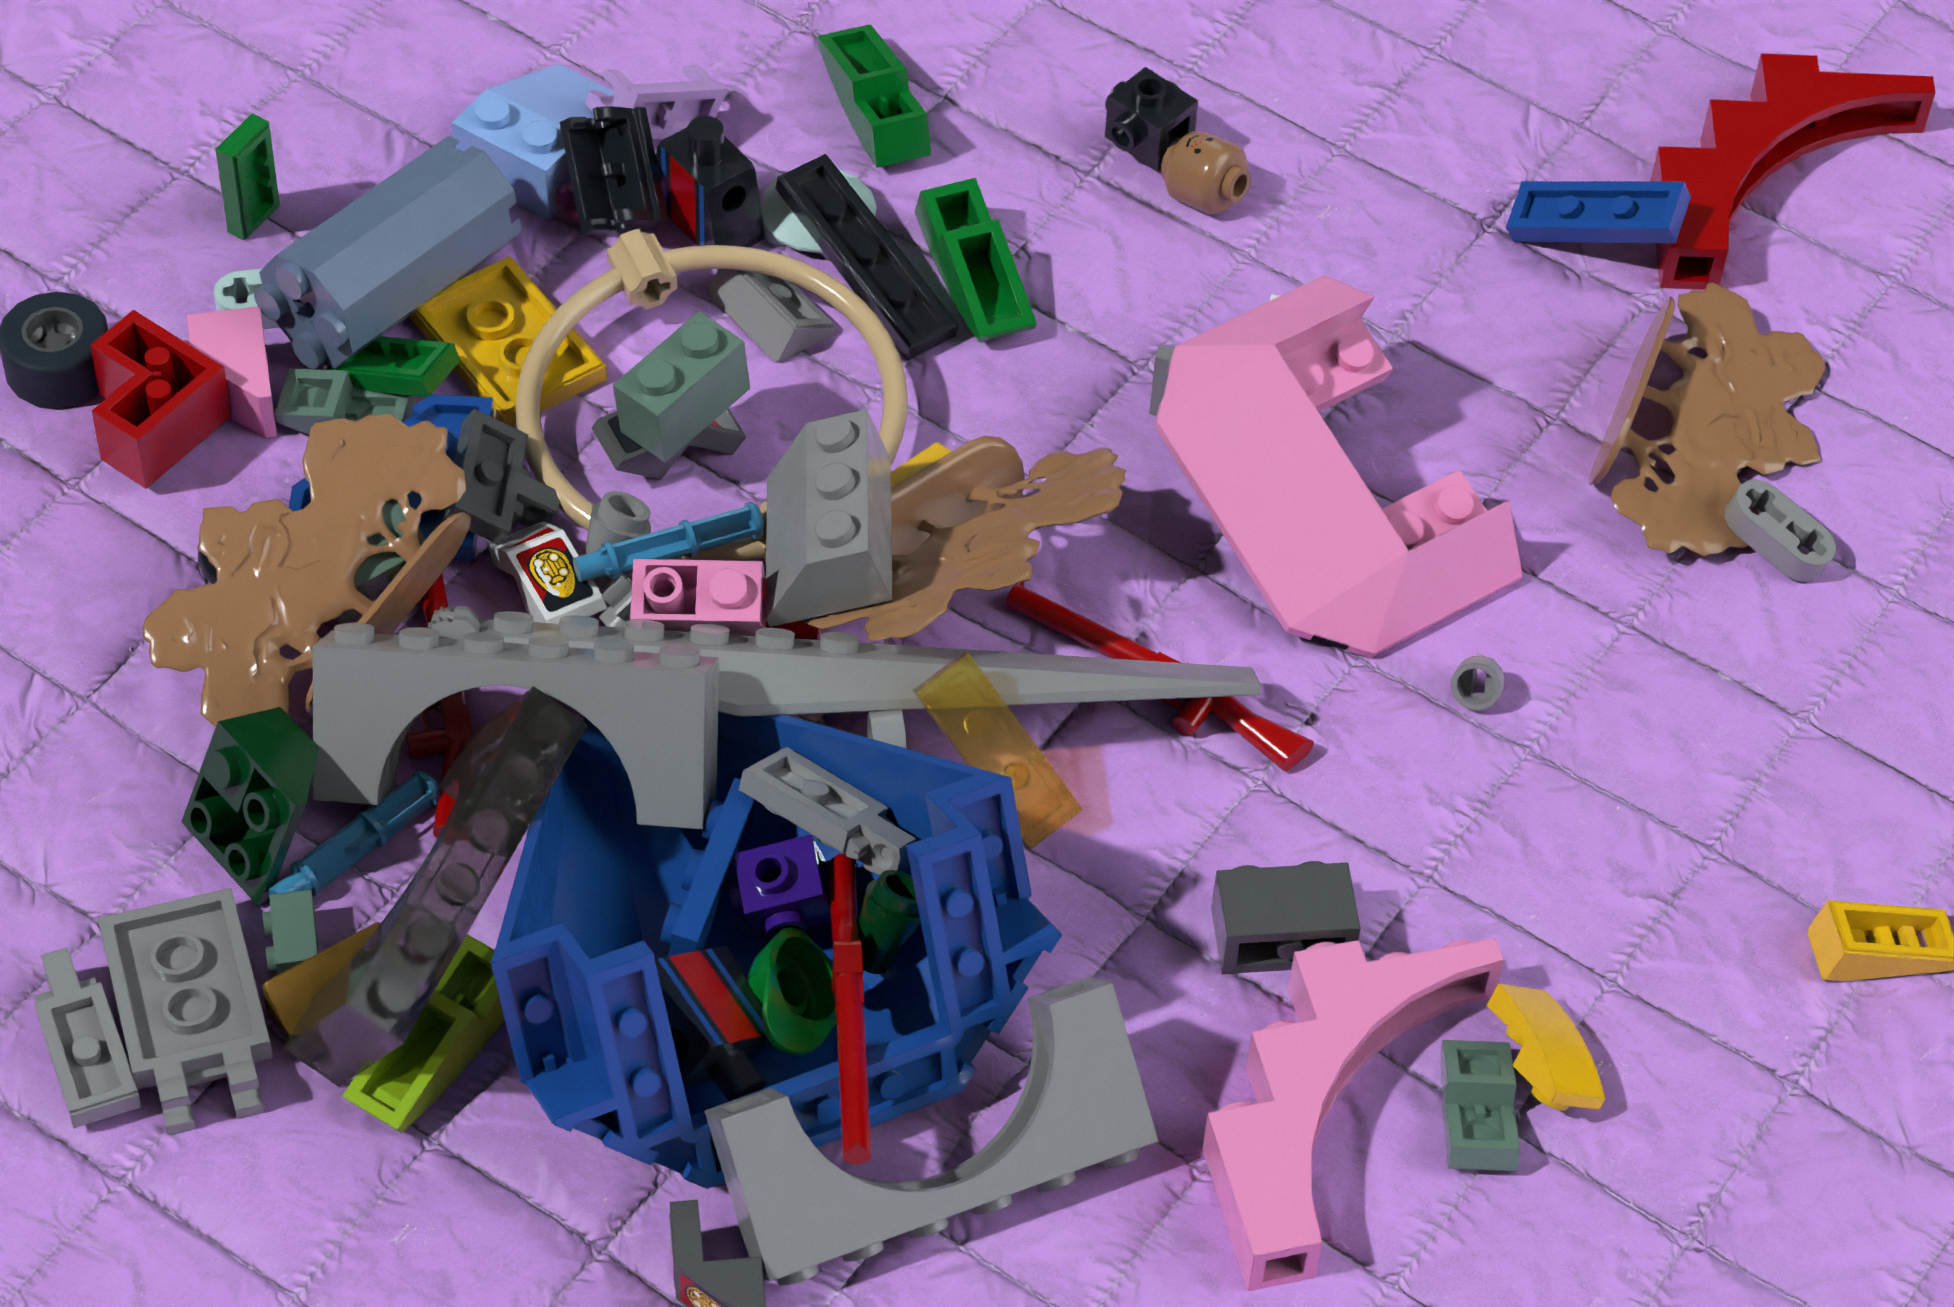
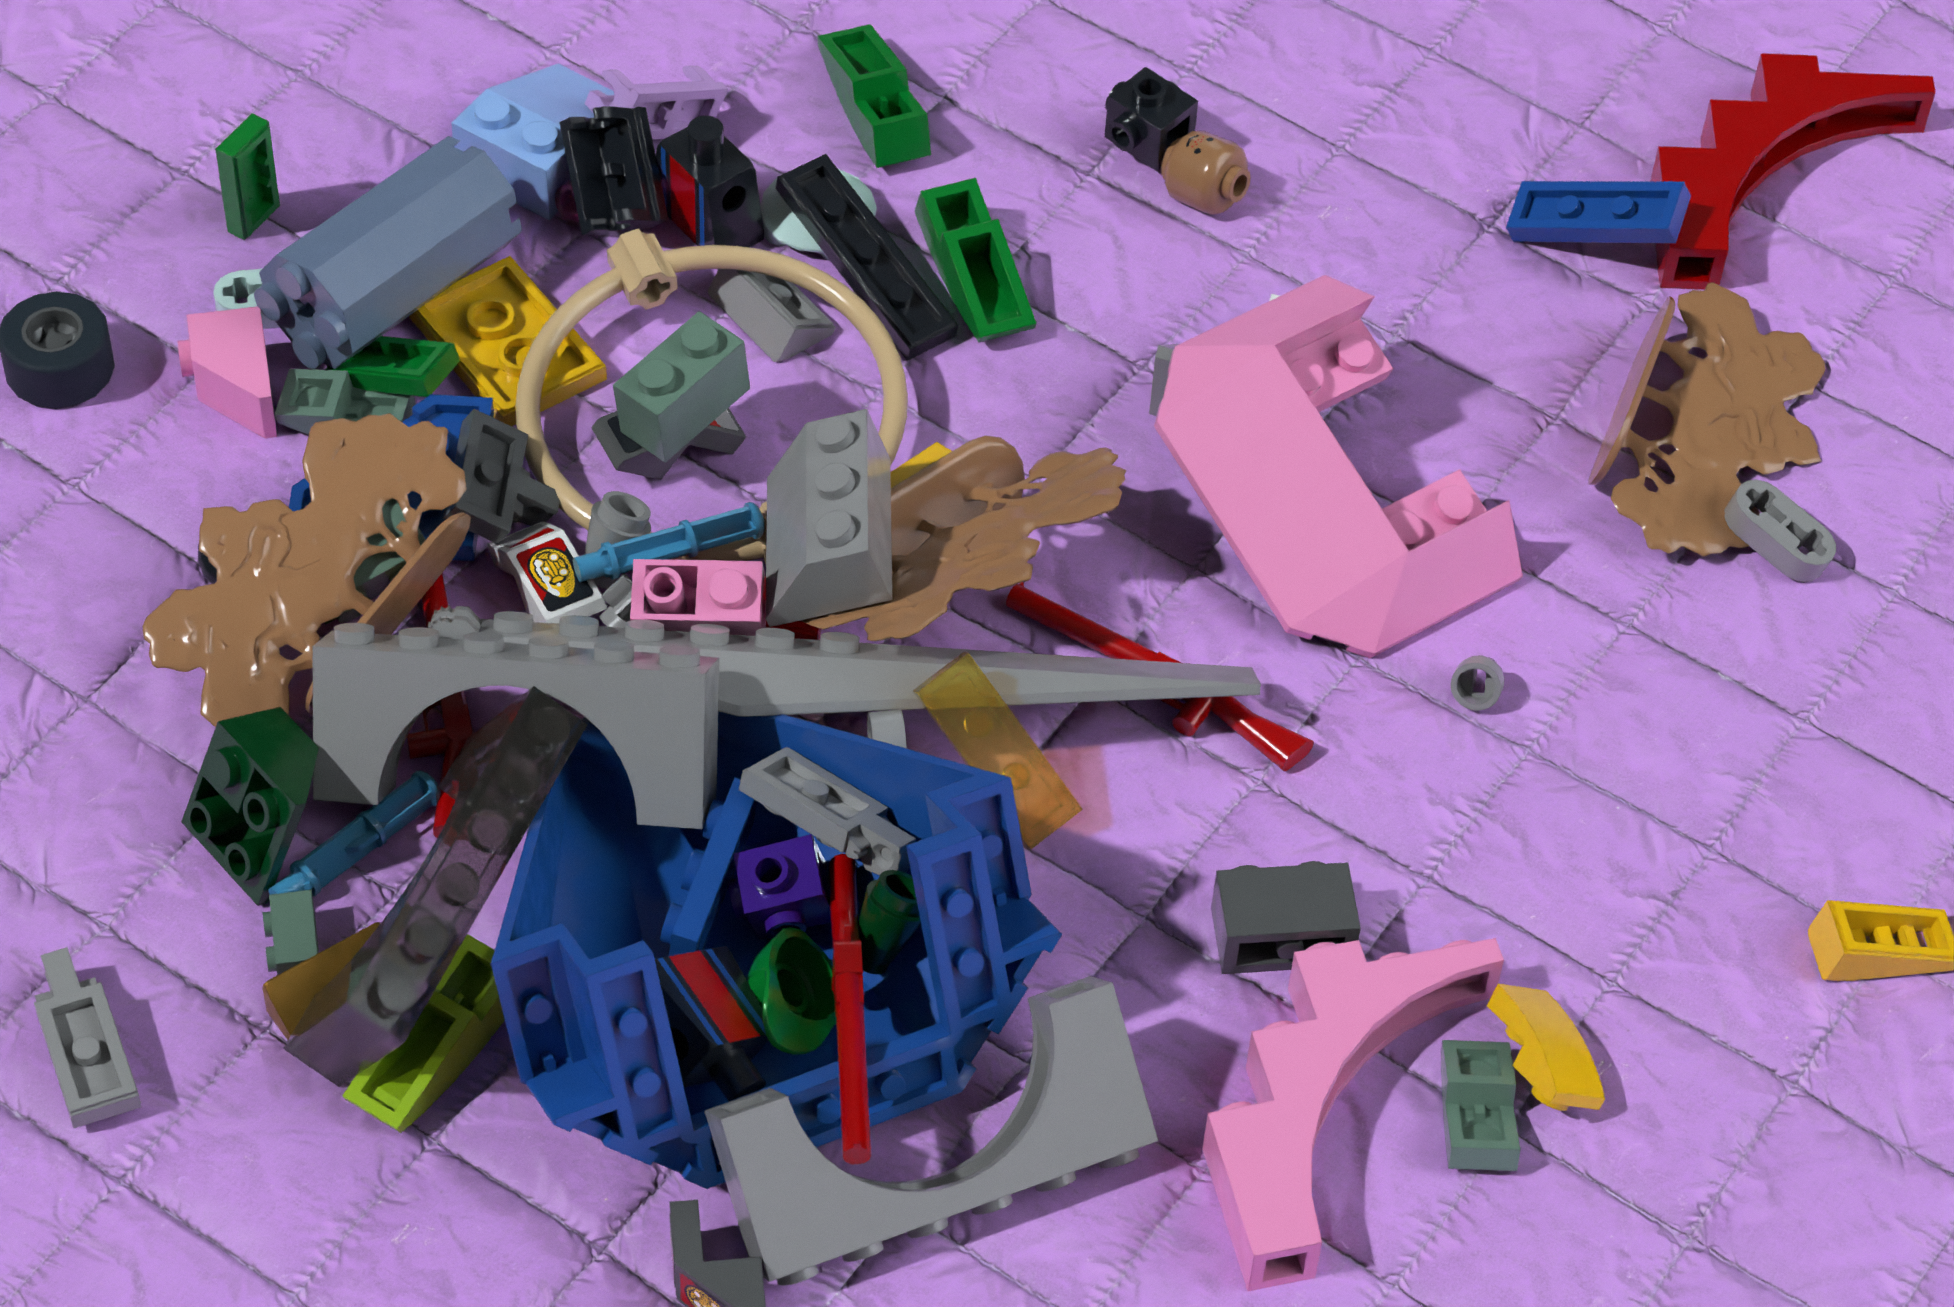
(157, 398): red brick -> none
(187, 1001): light grey tile -> none

